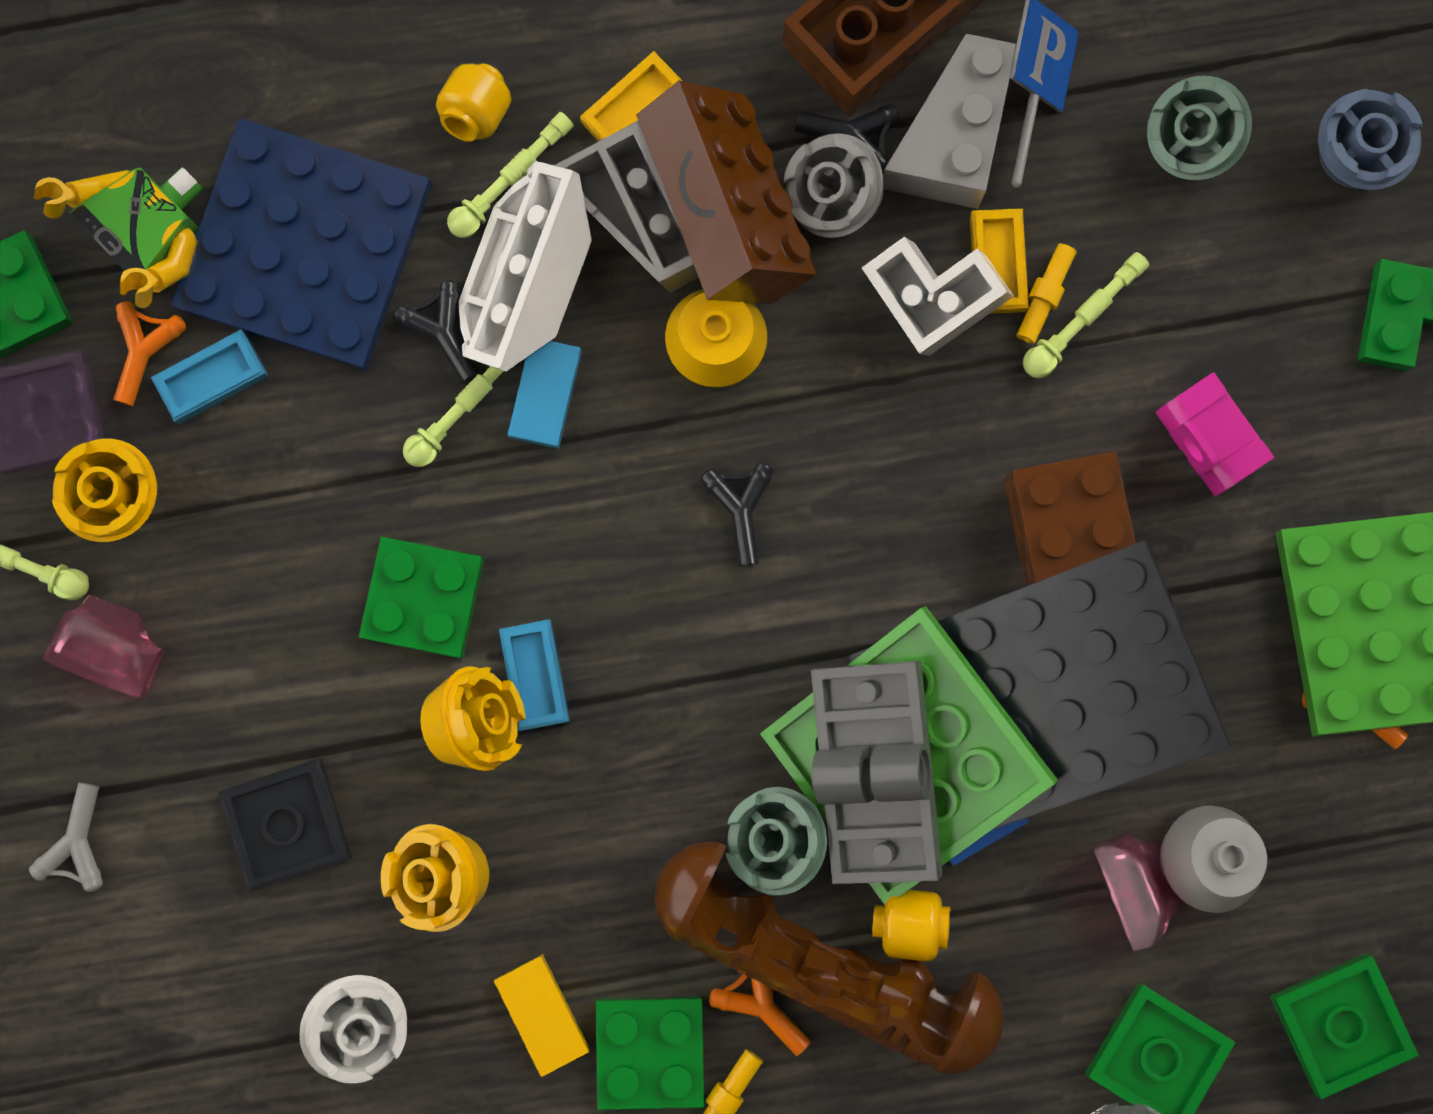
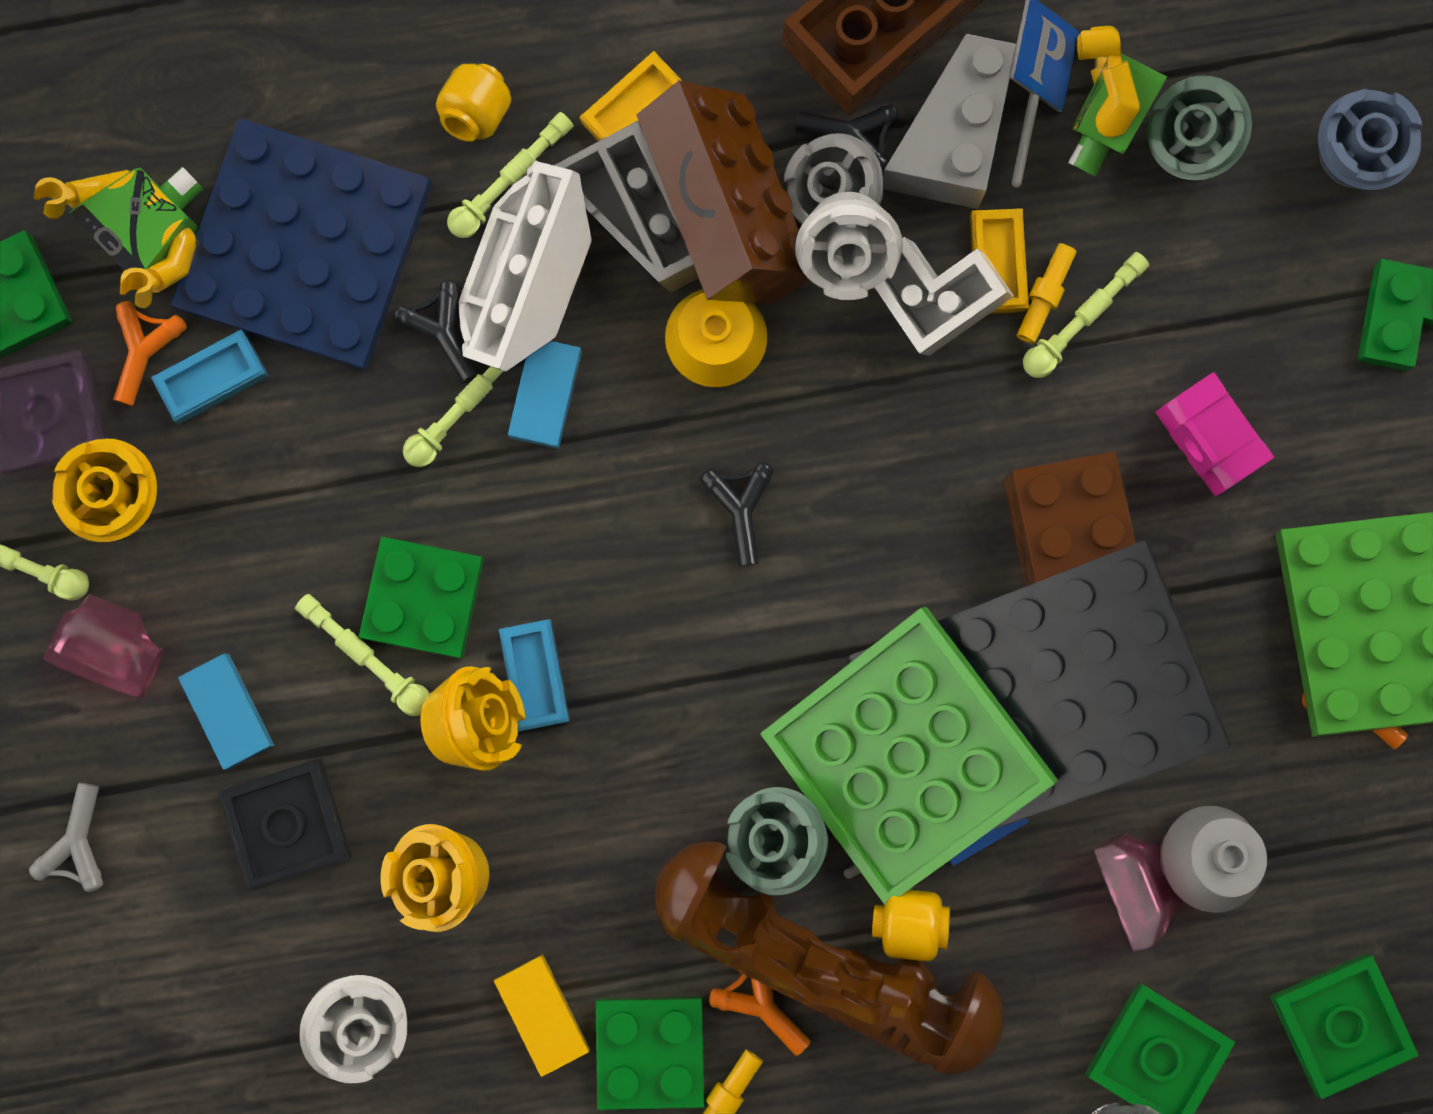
(226, 711): none -> dark azure tile
(405, 693): none -> yellowish green piece
(848, 245): none -> white cone
(875, 773): dark grey plate -> none
(1117, 101): none -> torso

